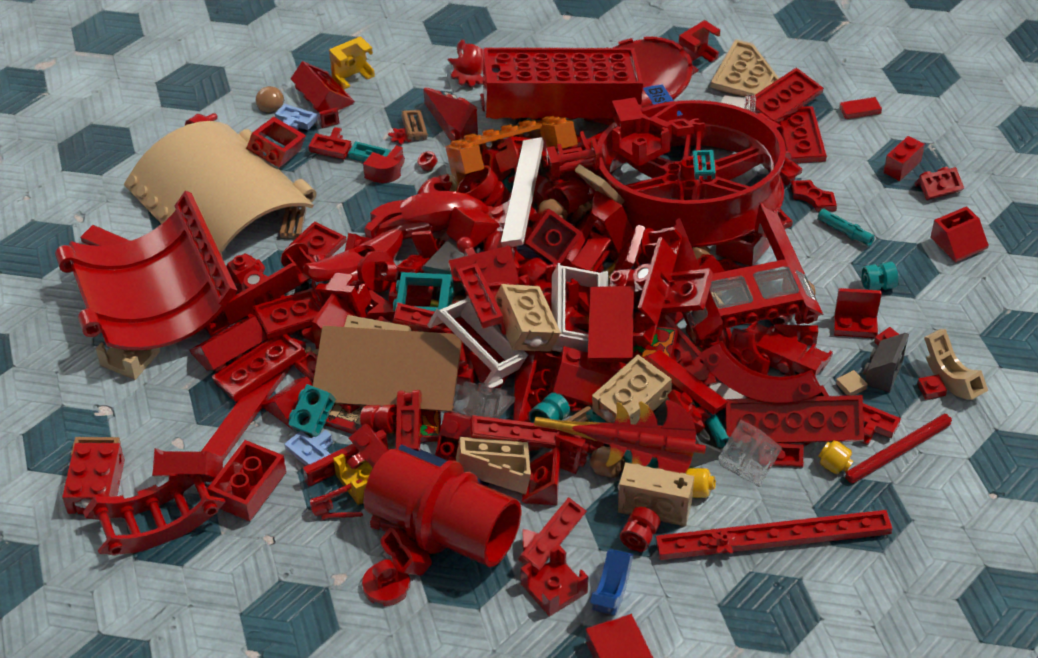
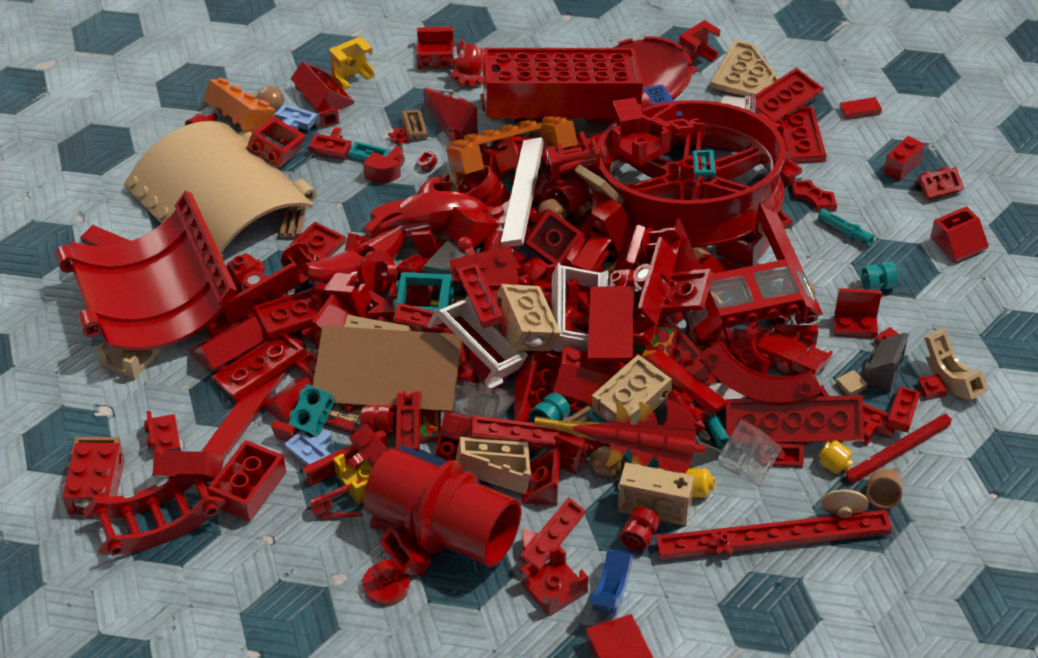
(162, 432): none -> red bracket
(238, 105): none -> orange wedge
(282, 430): none -> red tile
(434, 47): none -> red panel
(844, 502): none -> tan dish
(885, 488): none -> medium nougat piece
(903, 409): none -> red tile

